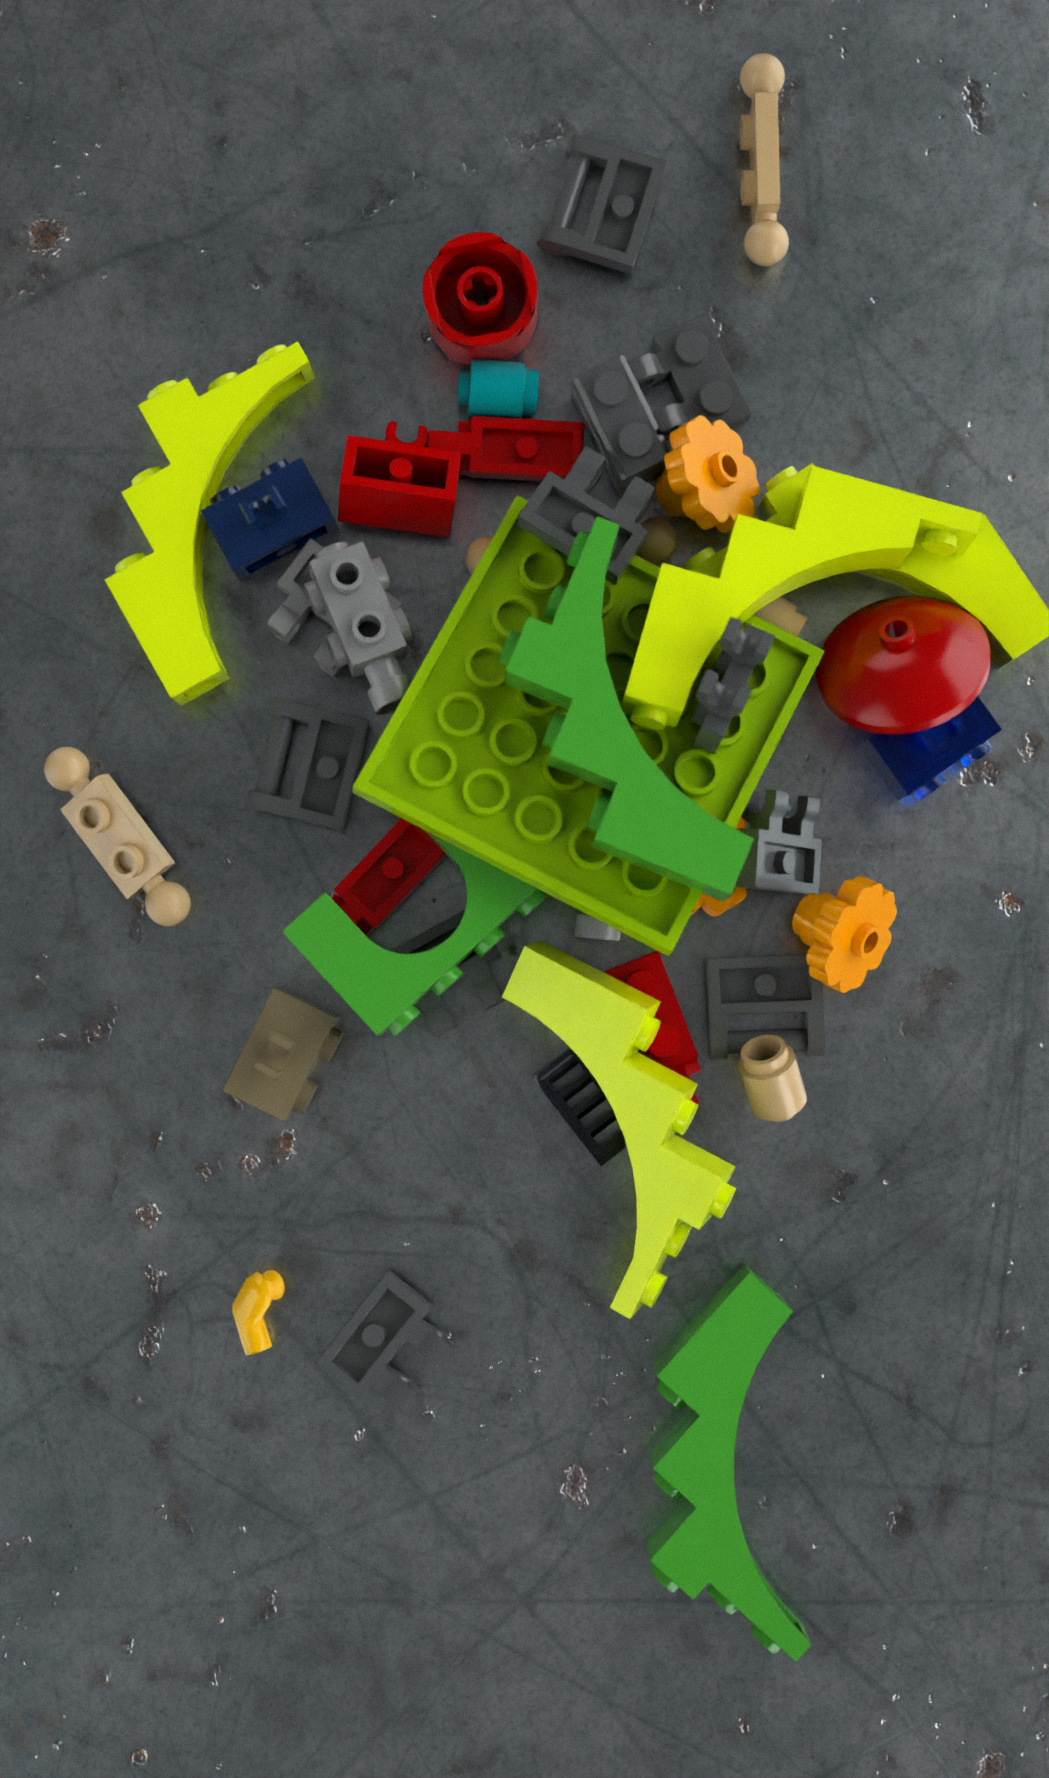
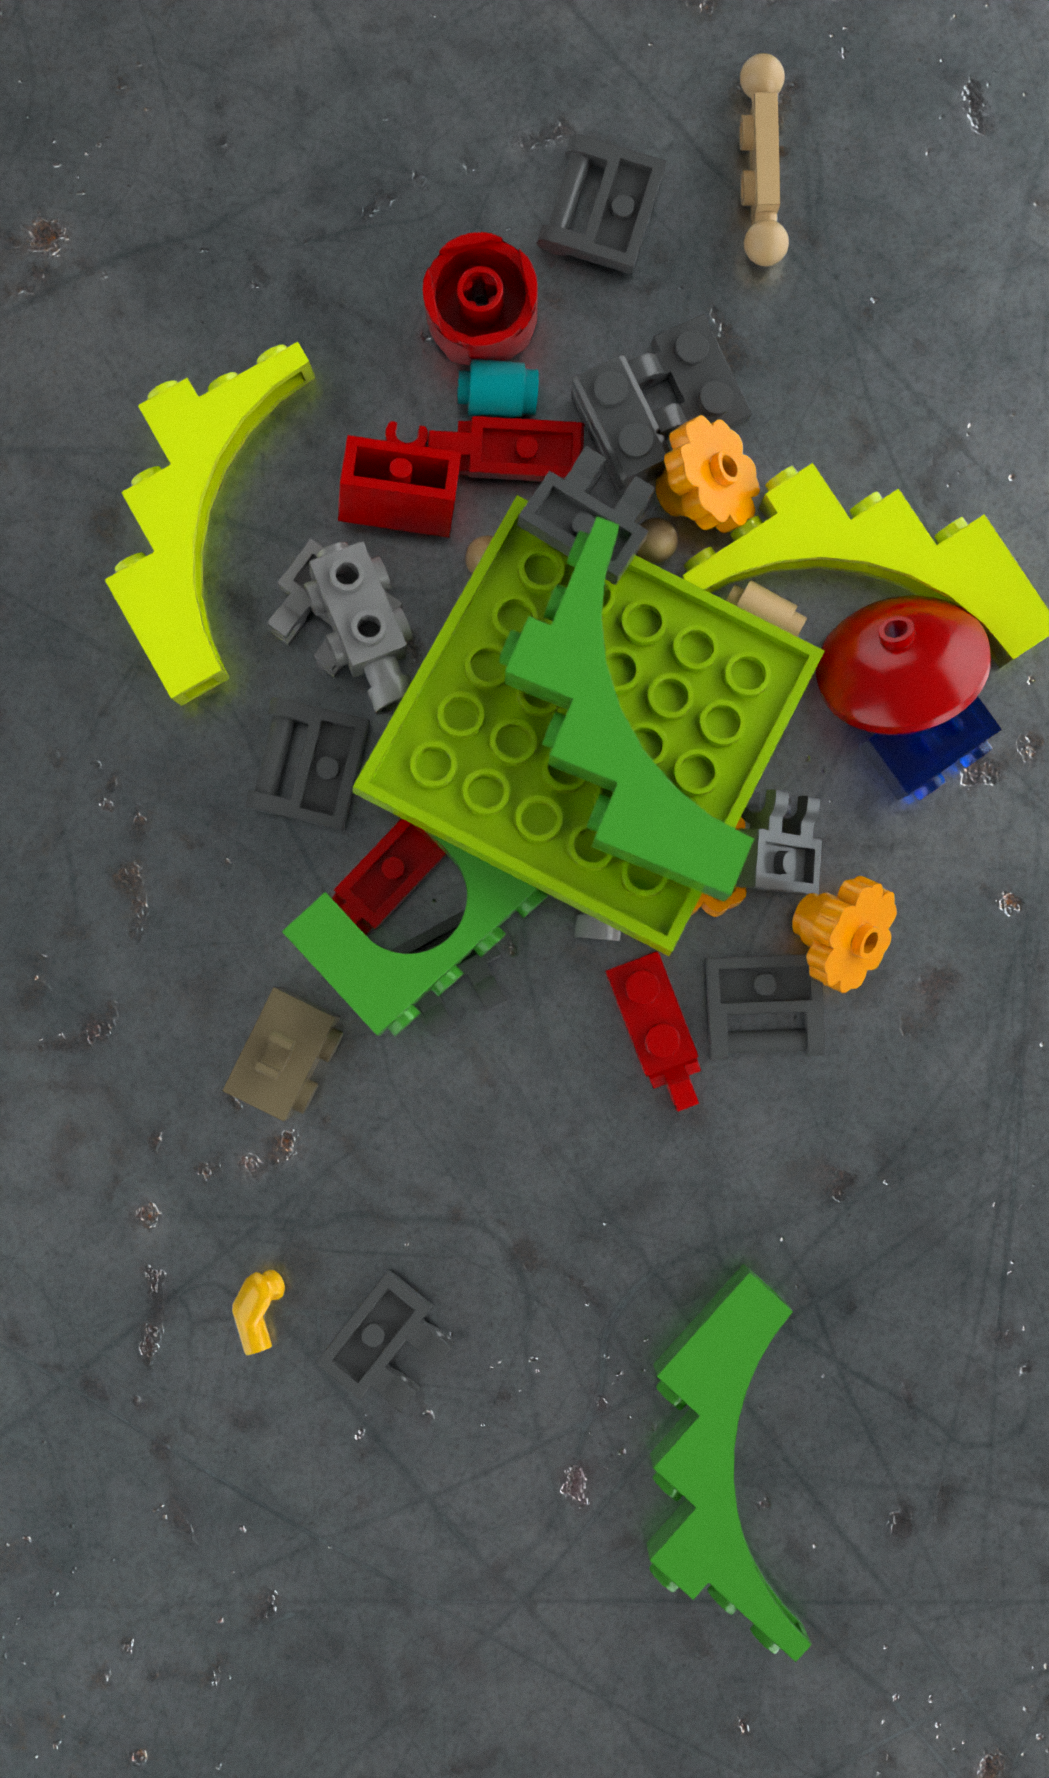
(117, 836): tan plate -> none
(269, 517): dark blue brick -> none
(555, 1070): black slope -> none
(605, 1029): neon yellow arch -> none
(728, 698): dark grey plate -> none
(772, 1078): tan brick -> none
(836, 530): neon yellow arch -> none

